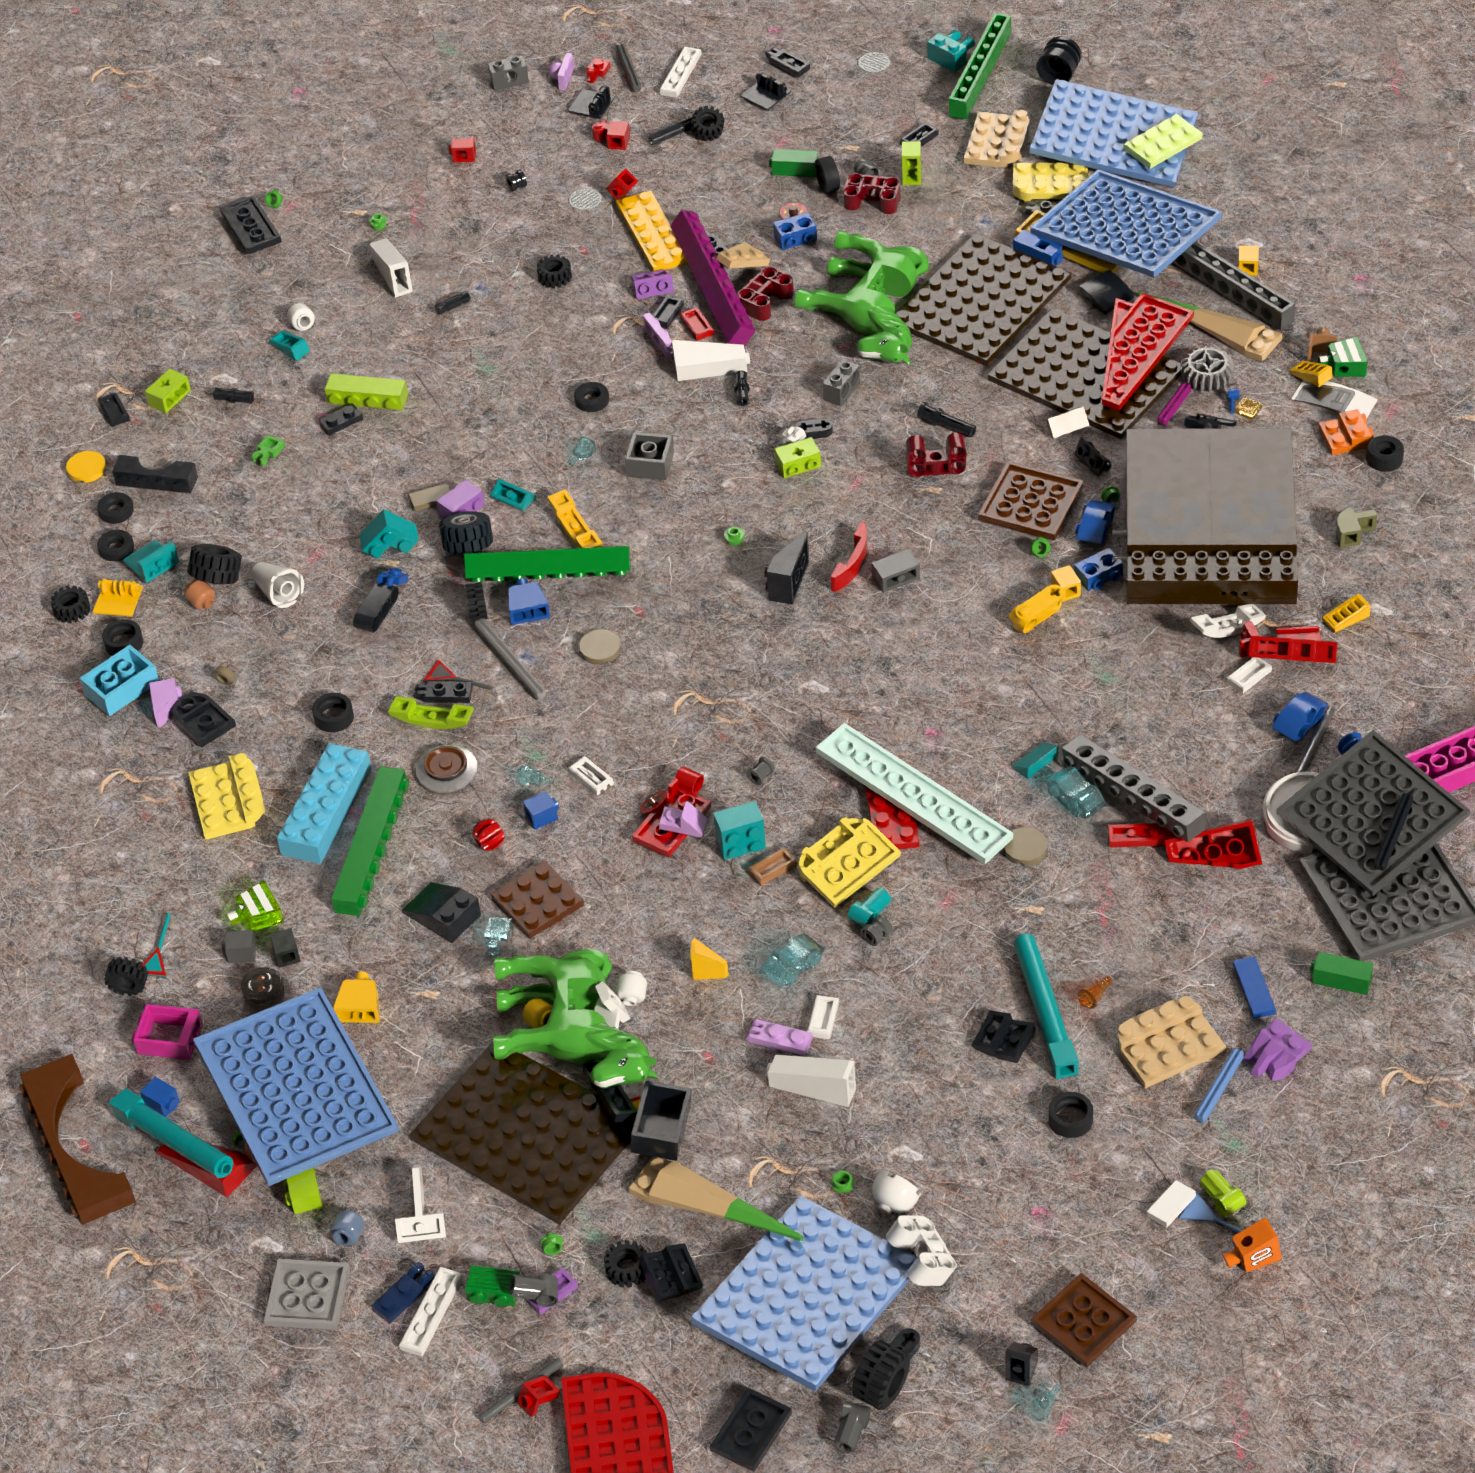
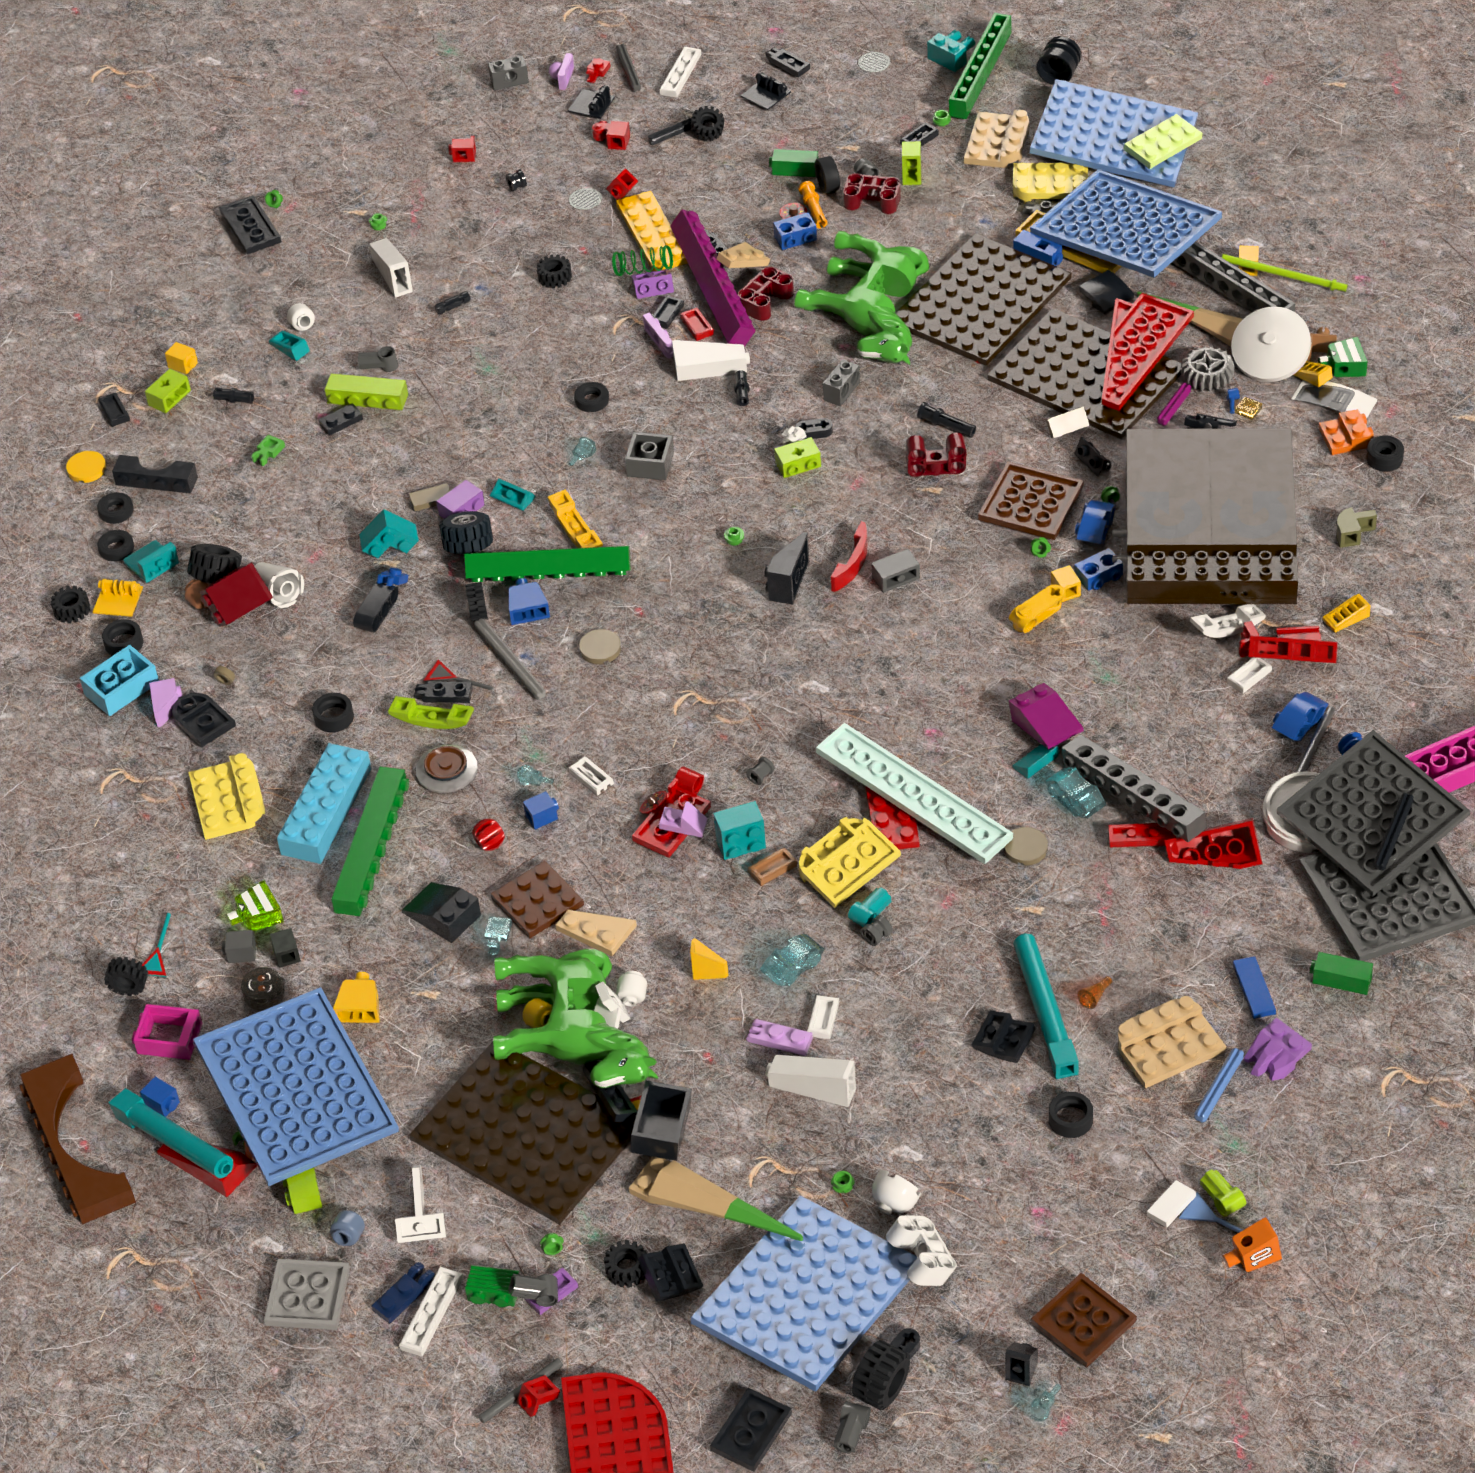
(181, 358): none -> yellow brick
(235, 594): none -> dark red slope
(384, 359): none -> dark grey piece
(596, 930): none -> tan wing
(623, 265): none -> green piece
(811, 199): none -> light orange pin
(941, 118): none -> bright green plate
(1044, 716): none -> magenta slope
(1271, 344): none -> white dish
(1332, 284): none -> lime bar

